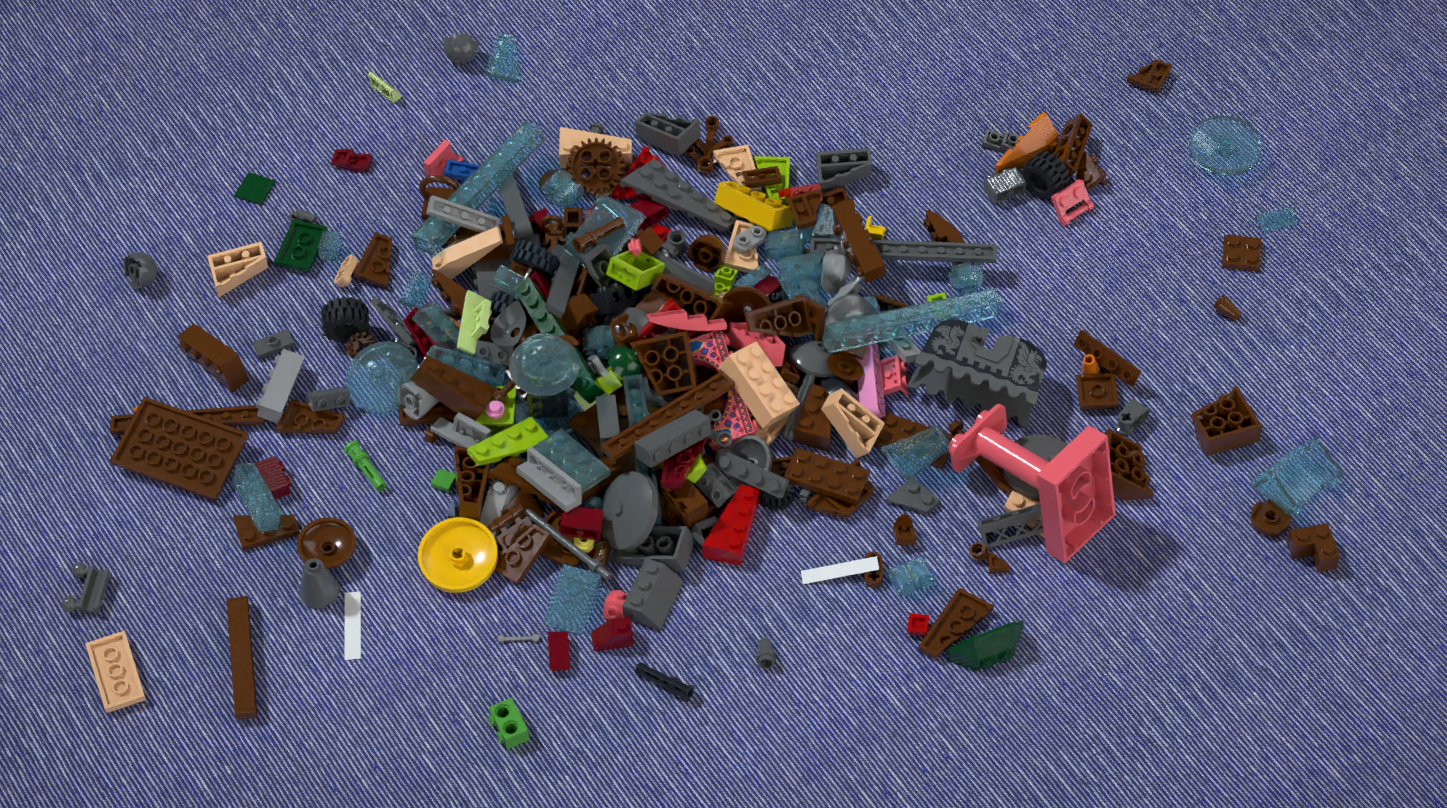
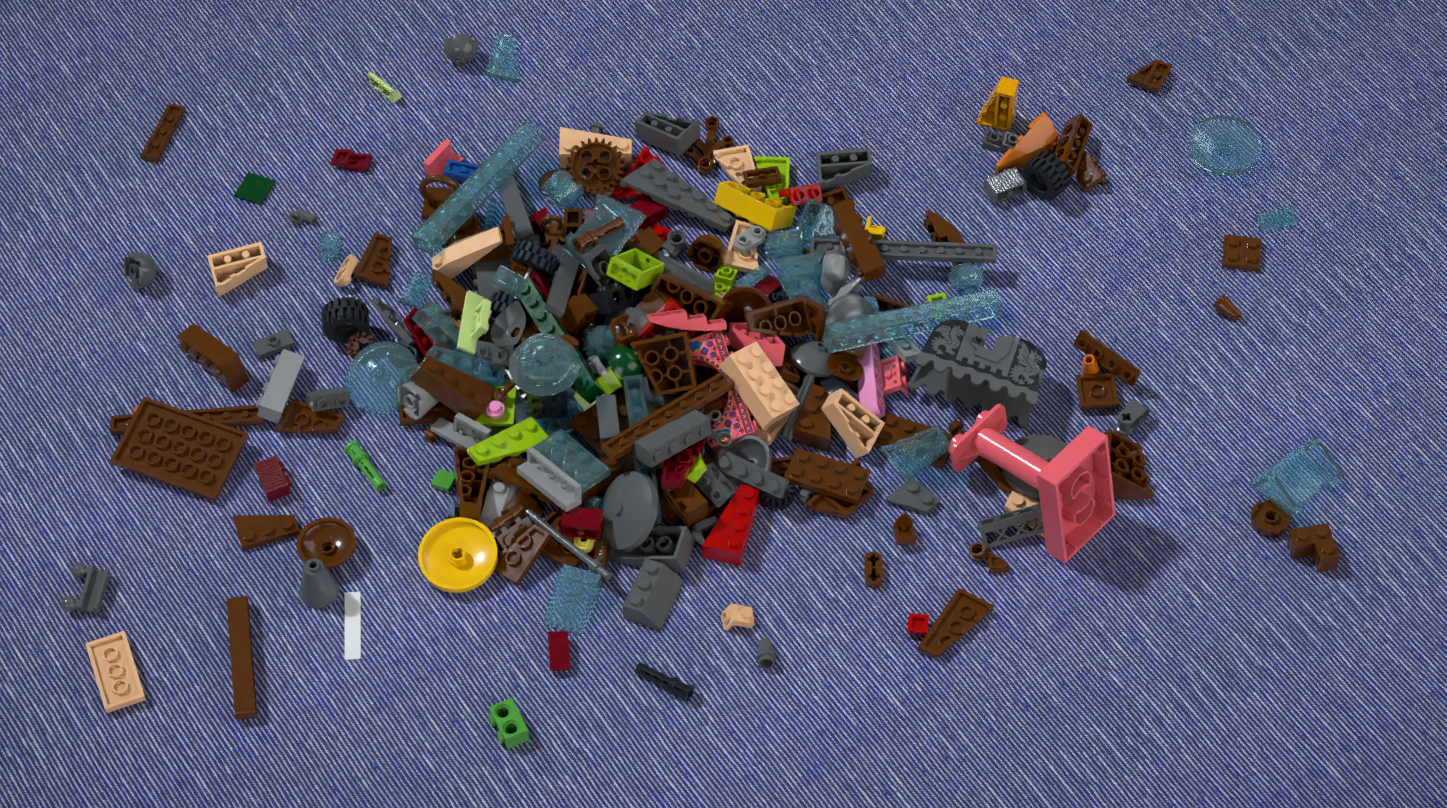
(163, 133): none -> reddish brown tile
(256, 497): clear light blue brick -> none
(300, 246): dark green plate -> none
(461, 215): light grey plate -> none
(535, 638): light grey hinge -> none
(613, 604): coral bracket -> none
(613, 634): dark red slope -> none
(635, 247): coral plate -> none
(738, 616): none -> light nougat bracket
(805, 208): reddish brown wing -> none
(840, 570): white sticker -> none
(911, 576): clear light blue brick -> none
(988, 648): dark green wedge -> none
(1000, 106): none -> light orange wedge
(1069, 197): coral plate -> none
(1226, 424): reddish brown wedge -> none

